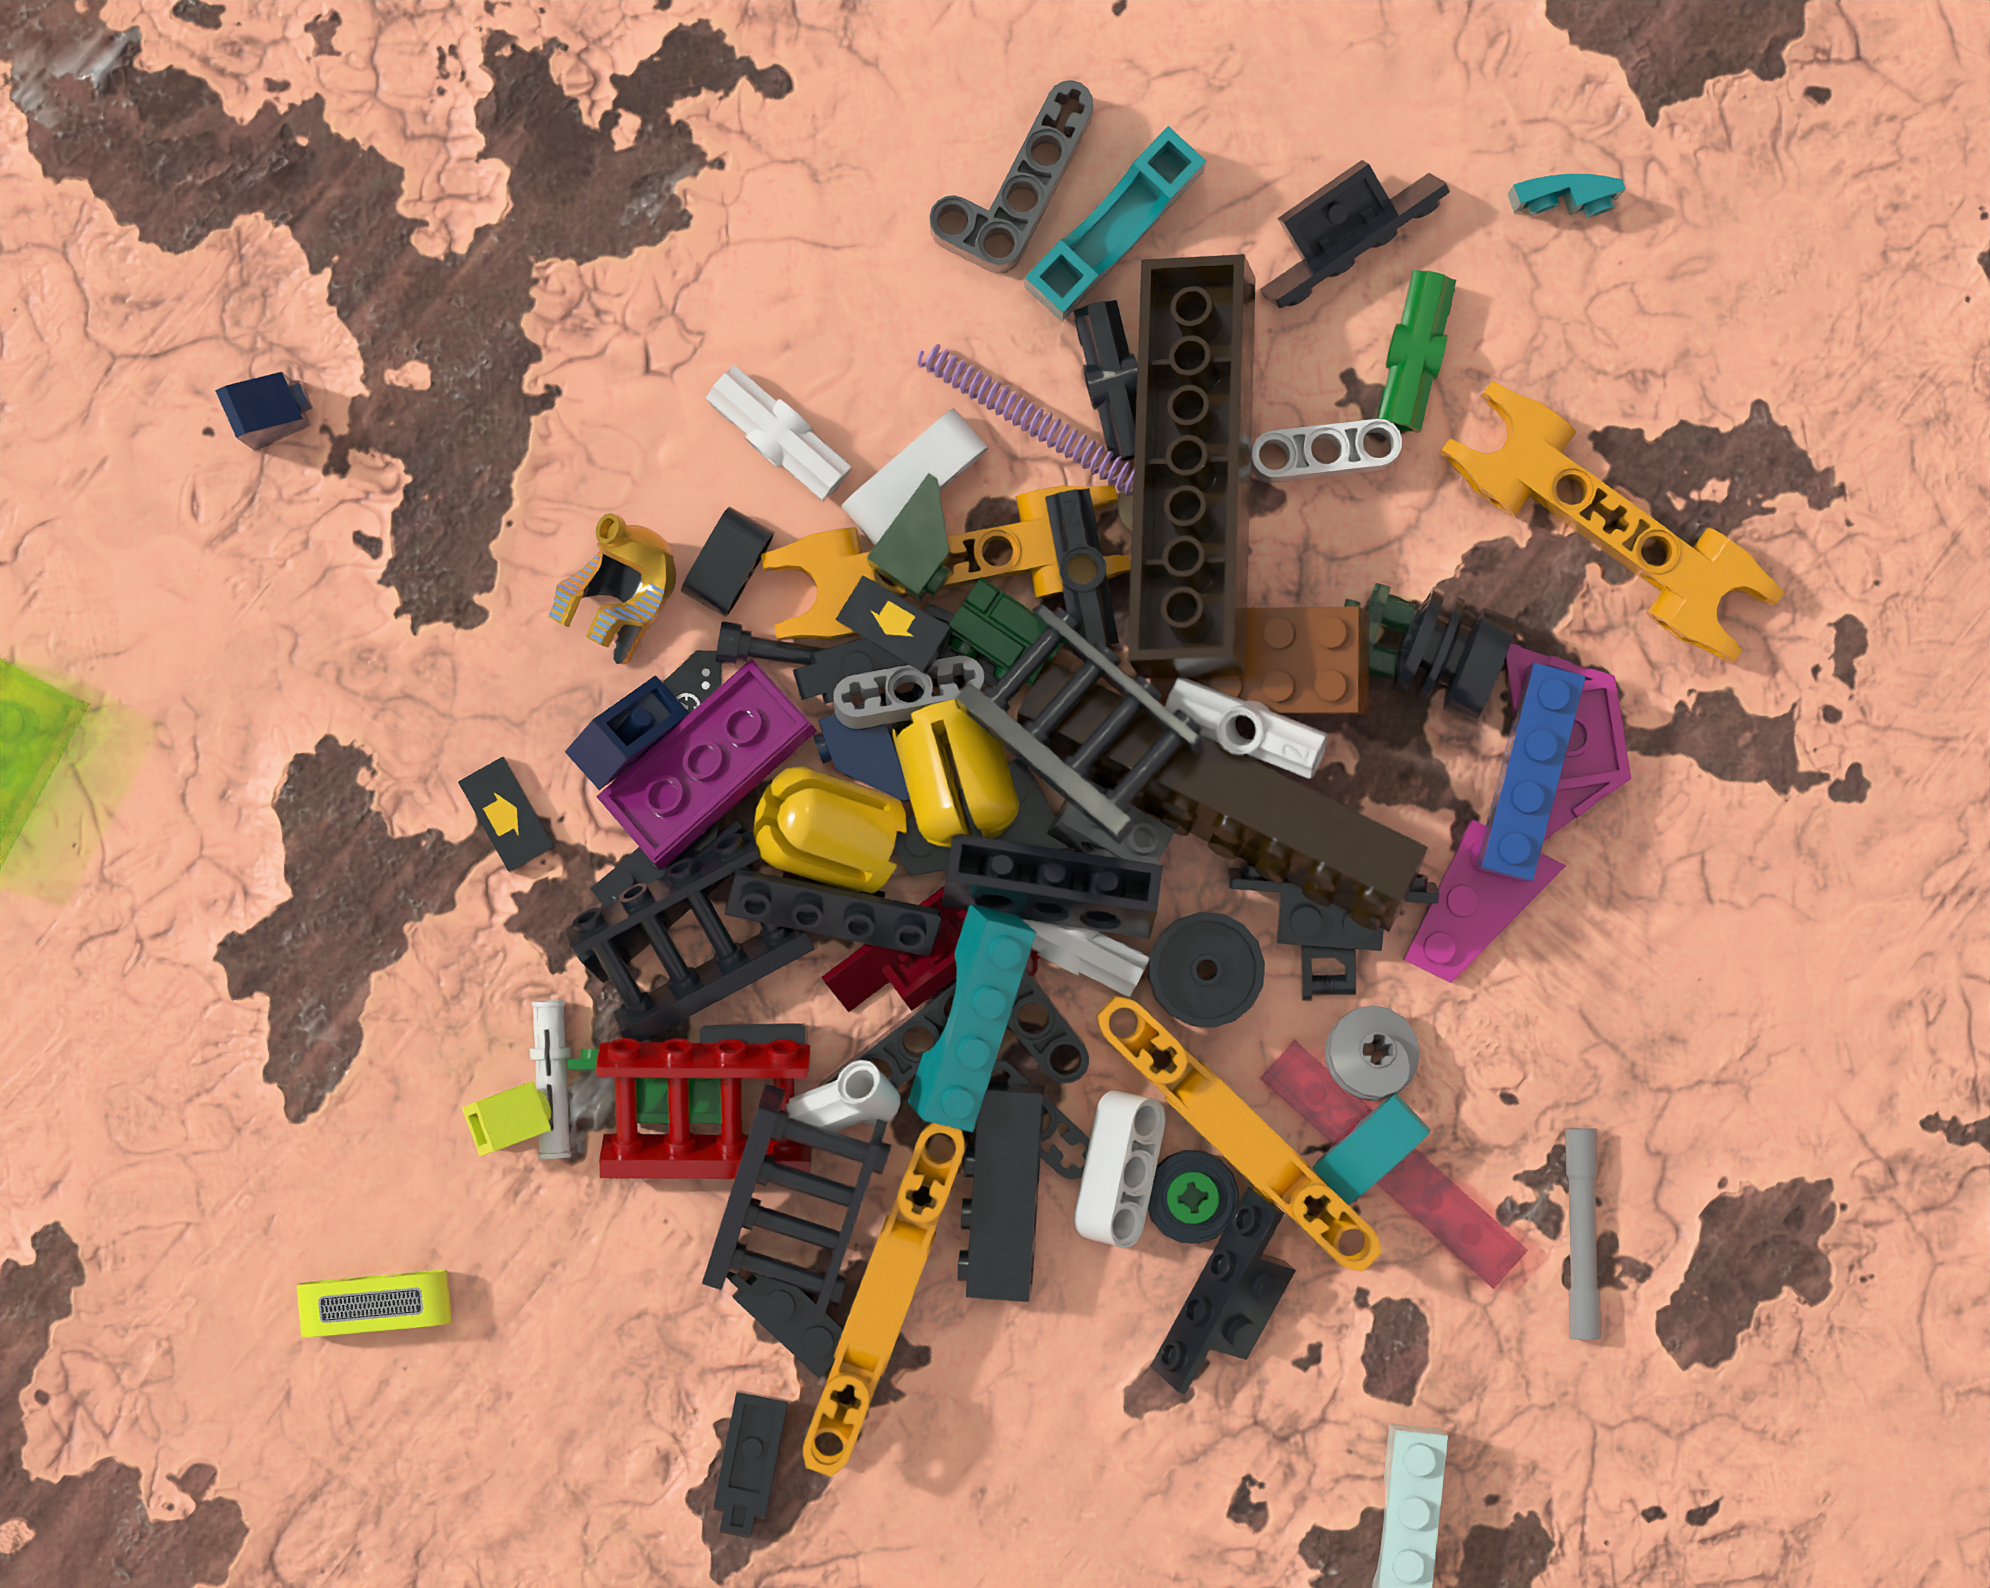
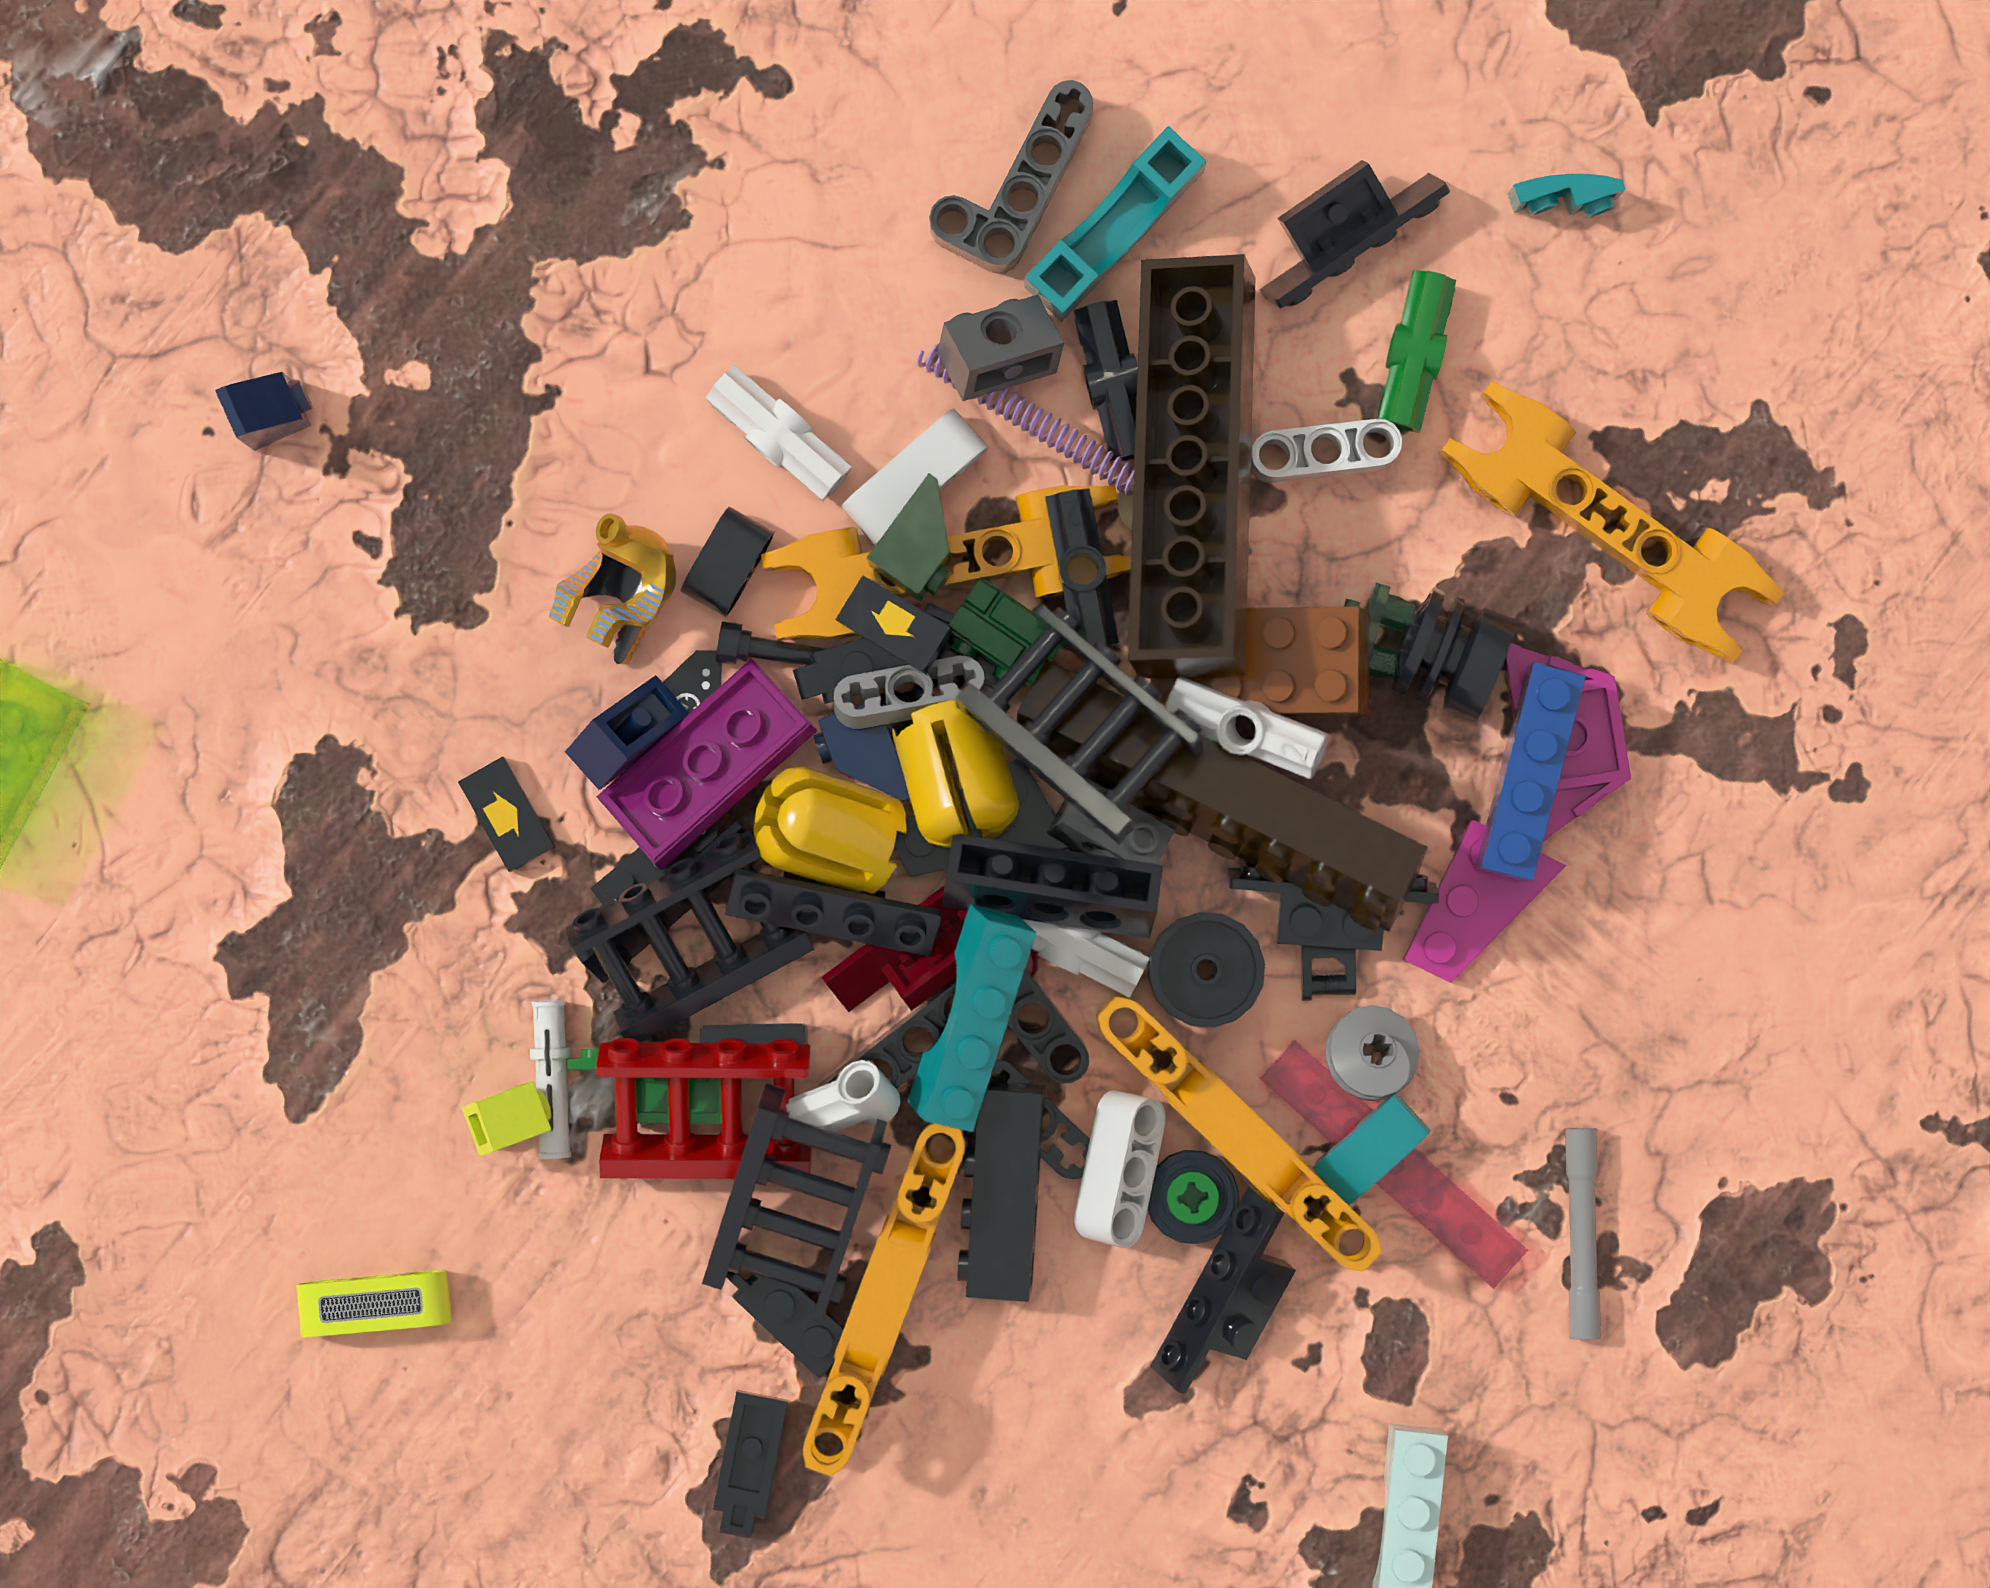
(1000, 347): none -> dark grey brick

